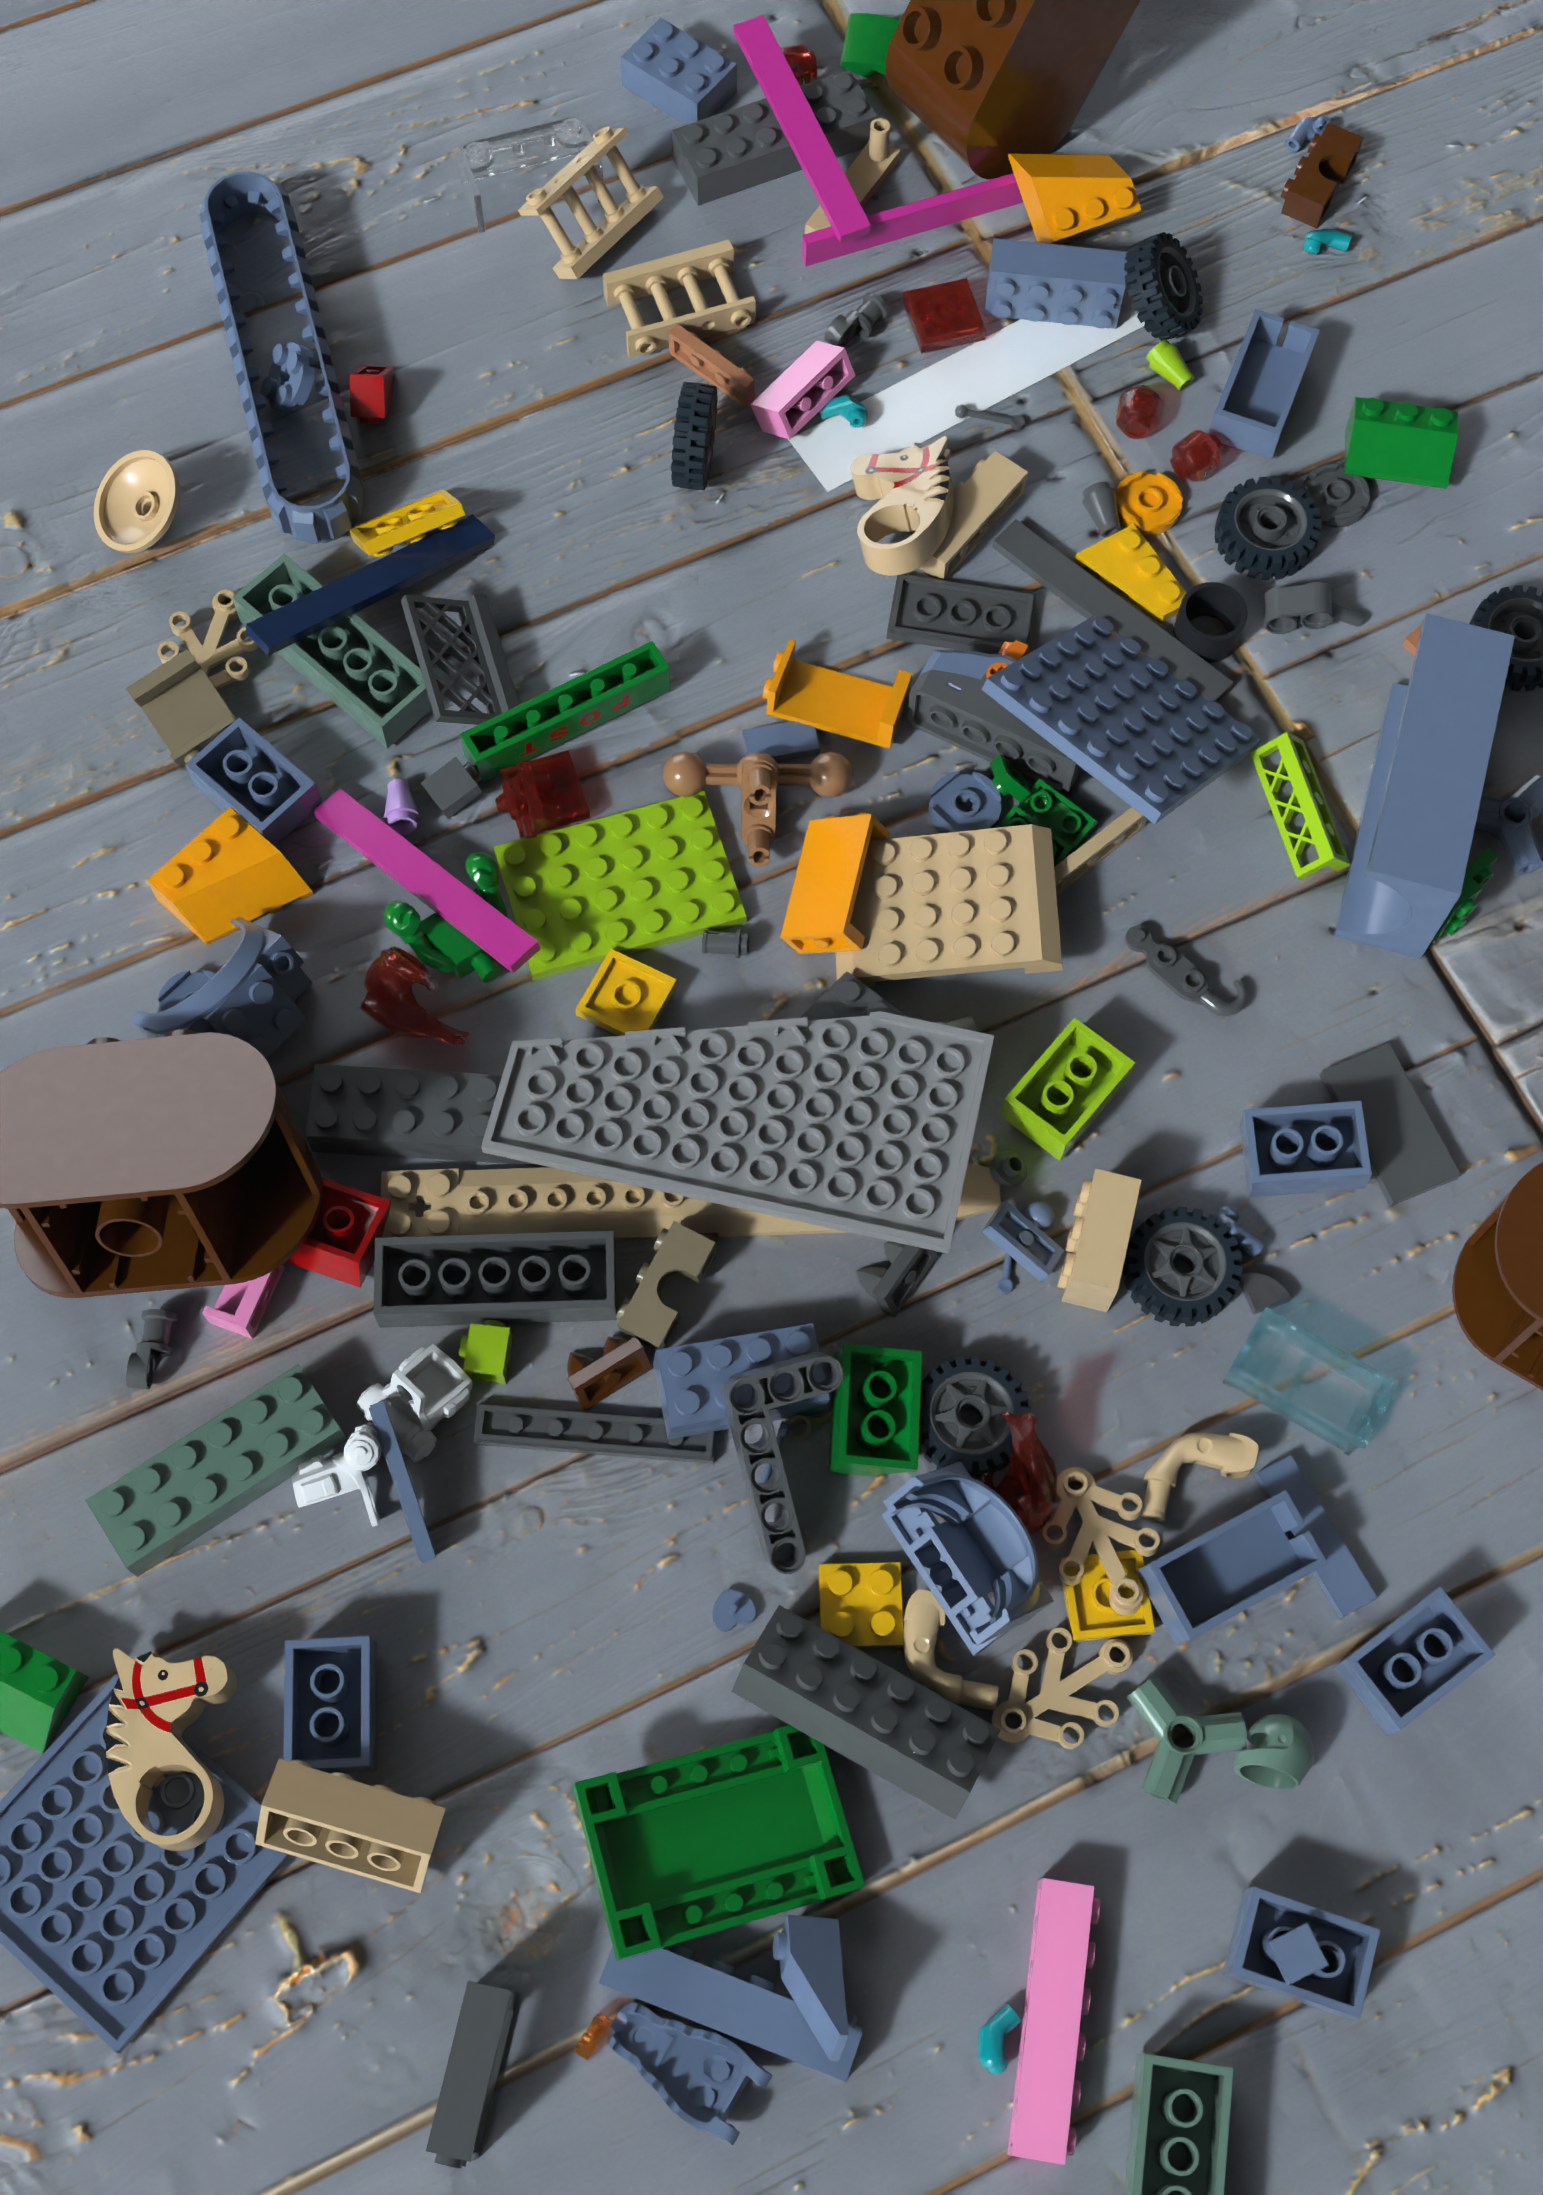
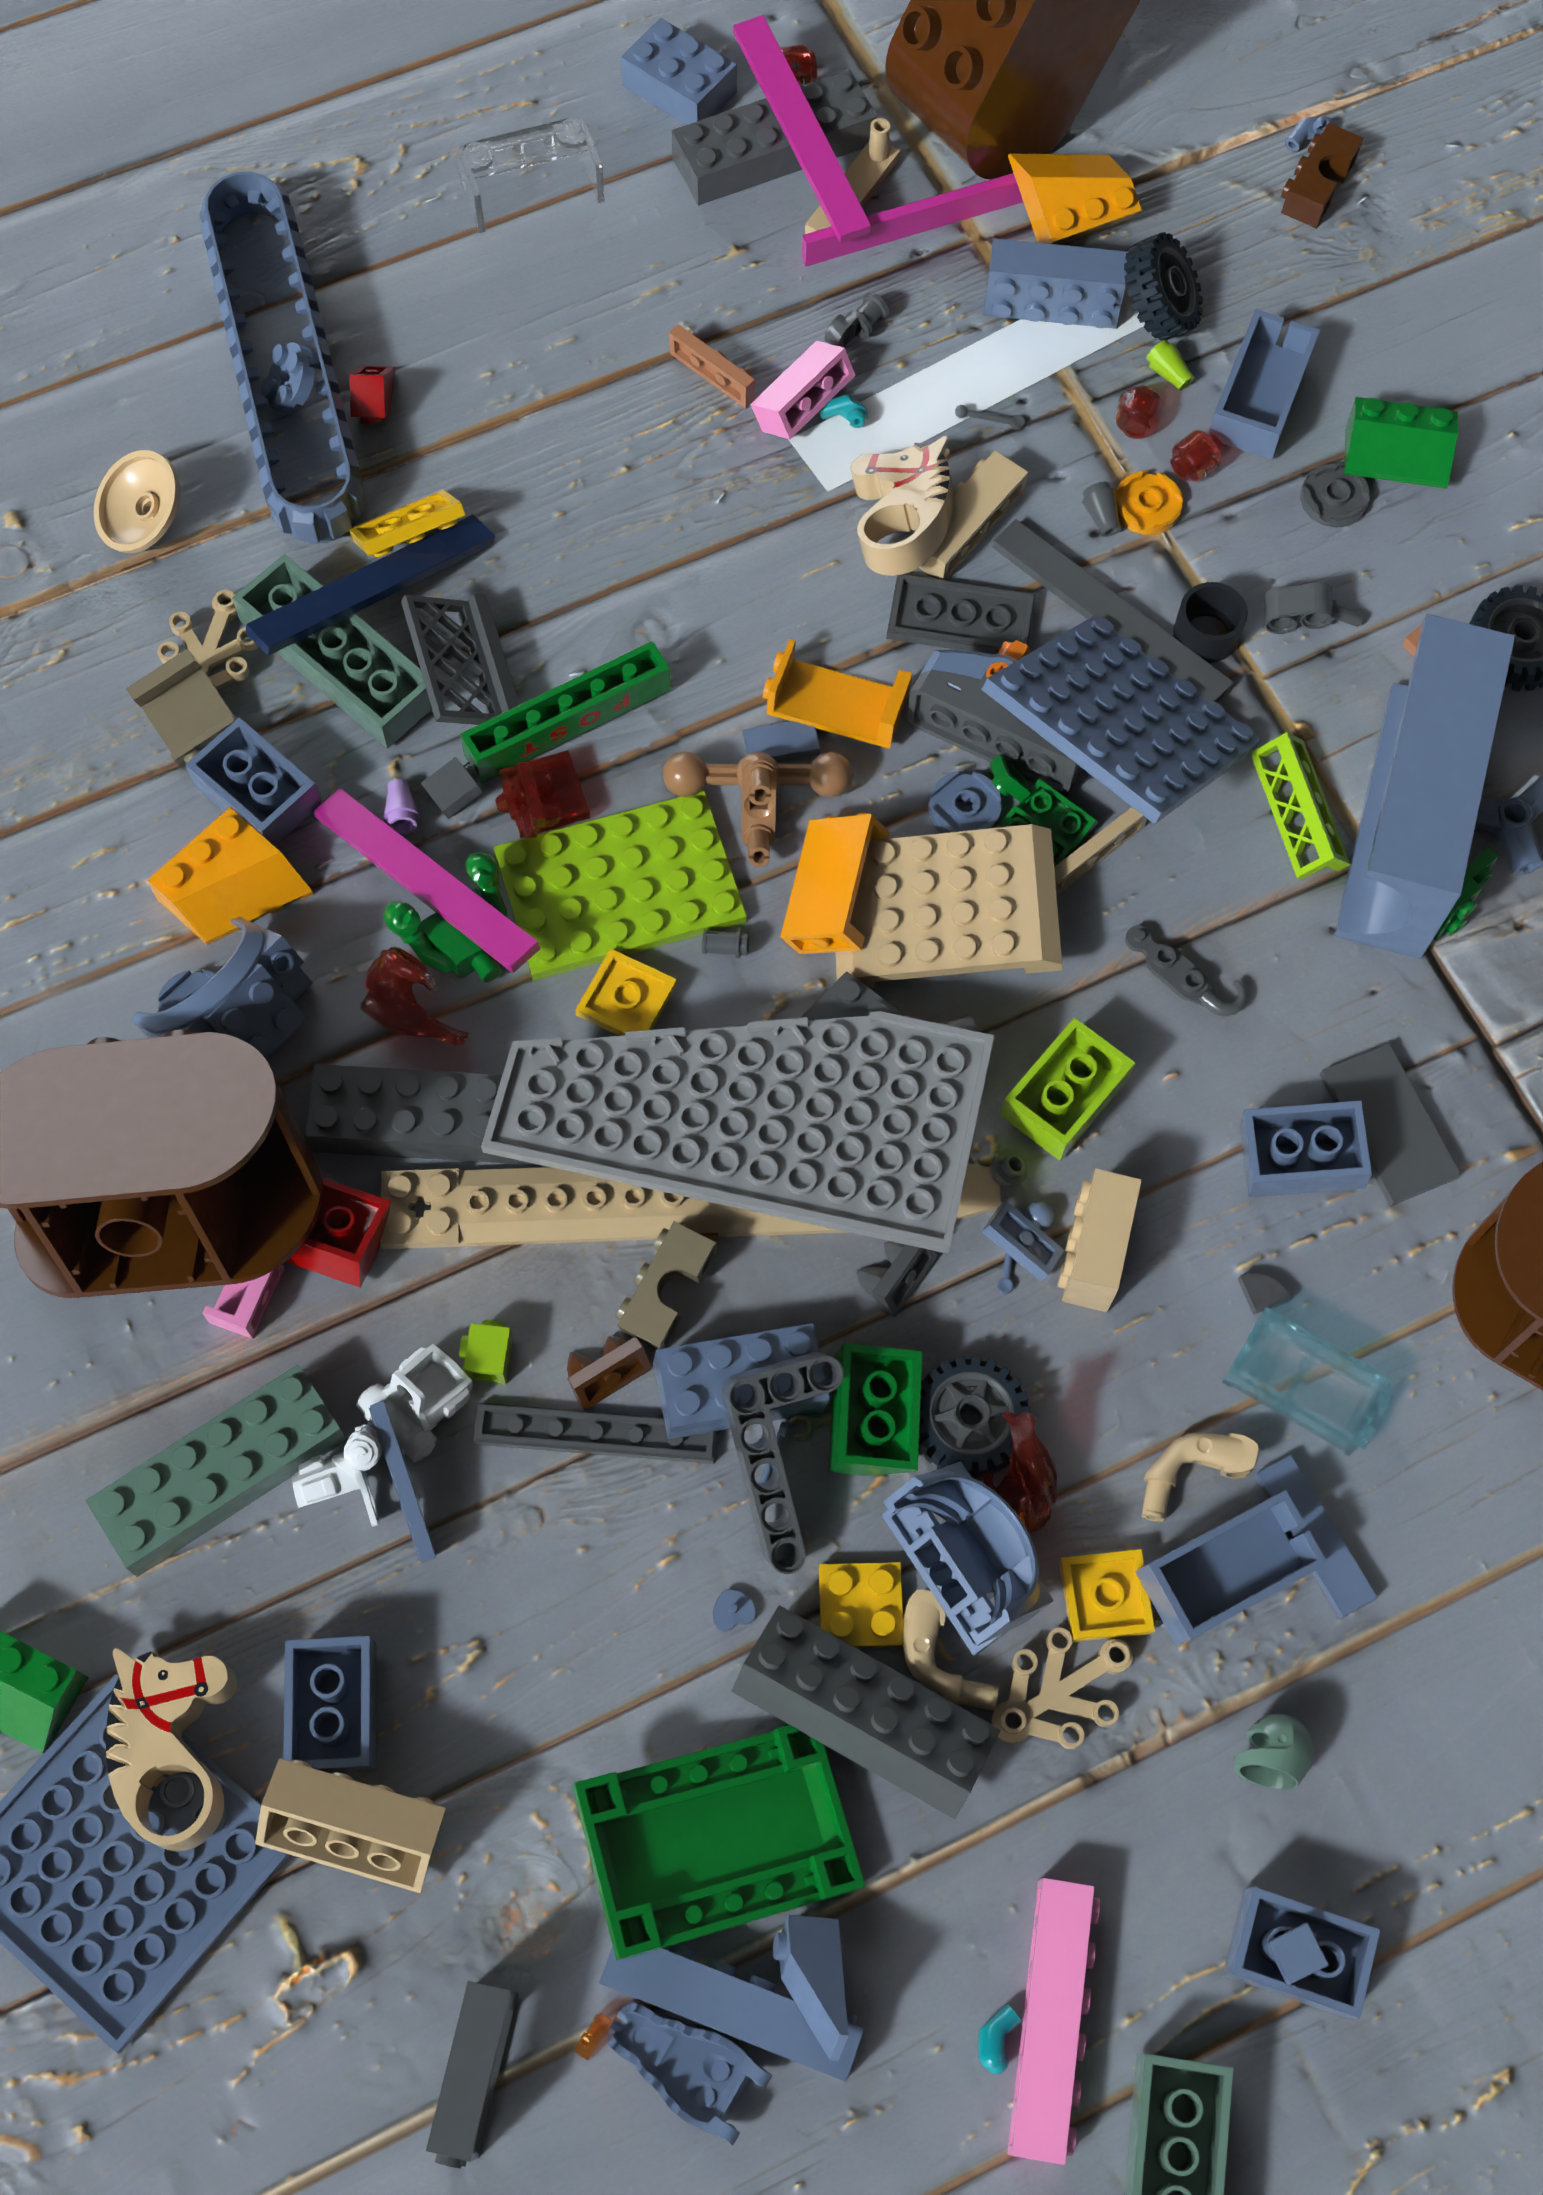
(154, 1344): dark grey connector -> none
(495, 1278): dark grey brick -> none
(618, 218): tan fence -> none
(673, 272): tan fence -> none
(694, 435): black wheel -> none
(867, 43): green slope -> none
(944, 315): clear red plate -> none
(1098, 1532): tan plant -> none
(1137, 570): yellow wing -> none
(1174, 1294): wheel -> none
(1207, 1736): sand green piece -> none
(1244, 524): wheel -> none
(1246, 1240): sand blue arm -> none
(1326, 237): teal arm -> none
(1414, 1661): sand blue brick -> none

